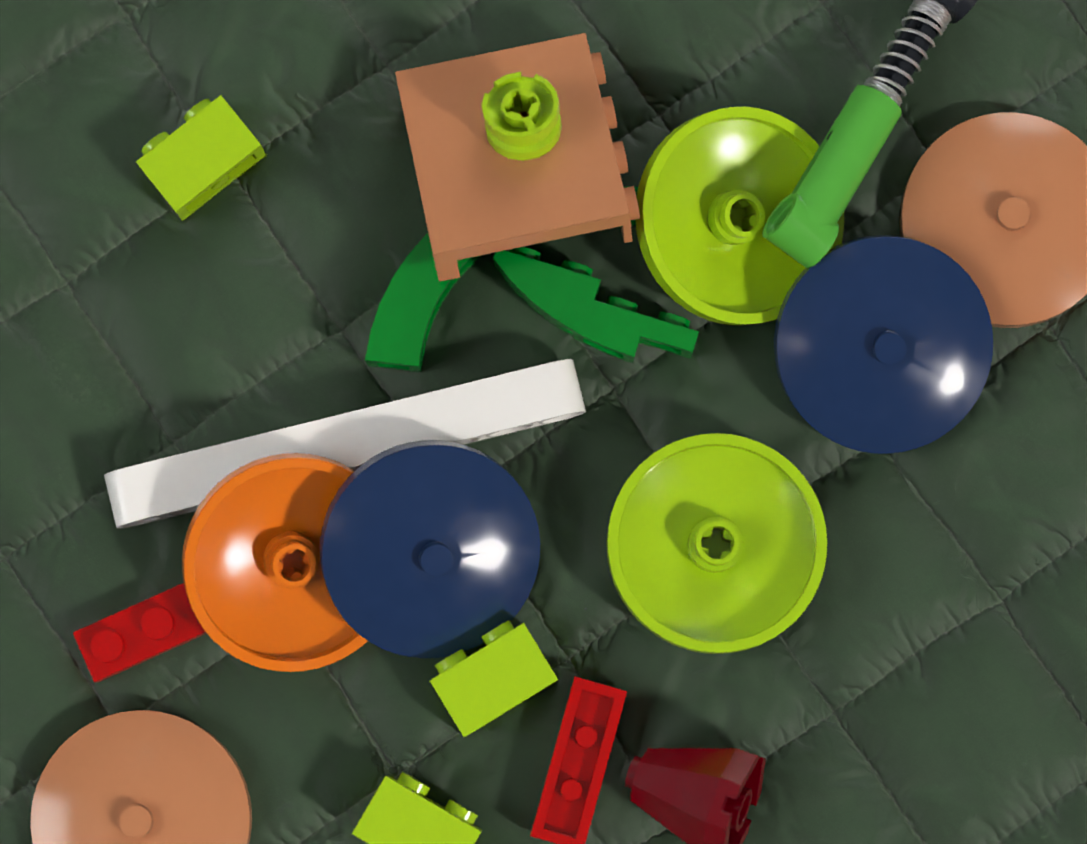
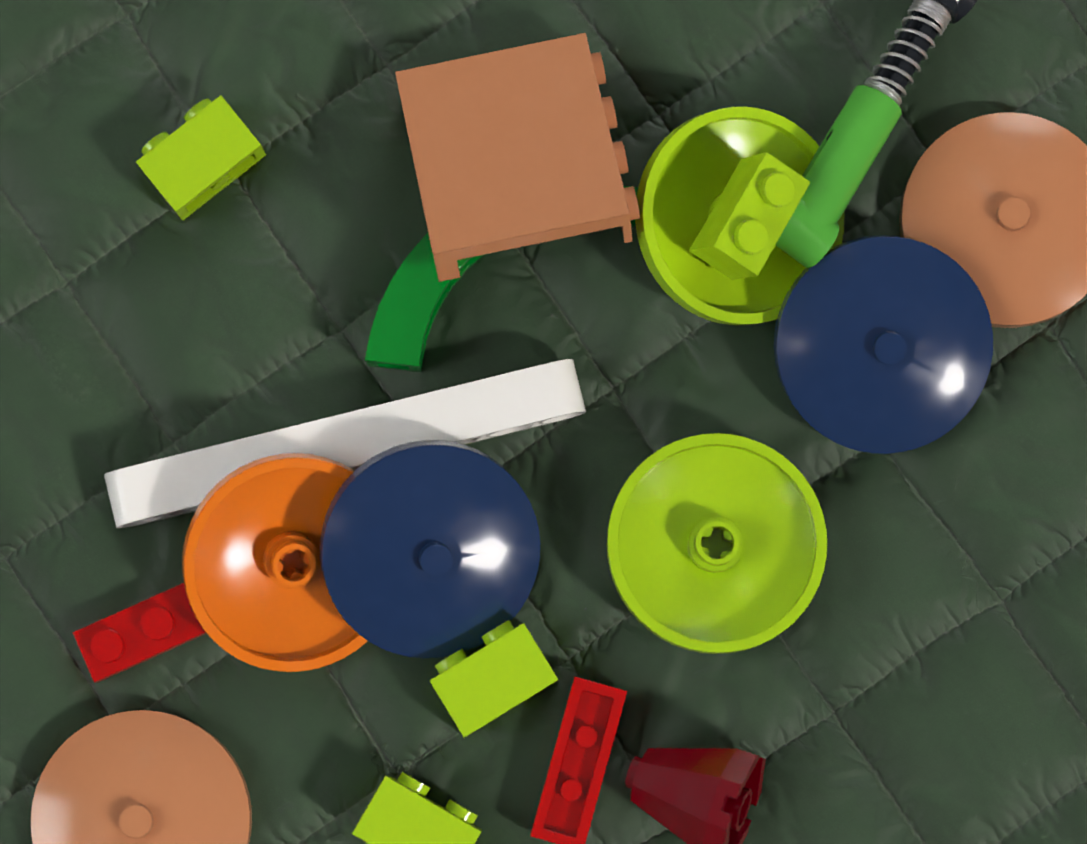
(518, 136): lime wheel -> none
(568, 301): green slope -> none
(749, 216): none -> lime brick

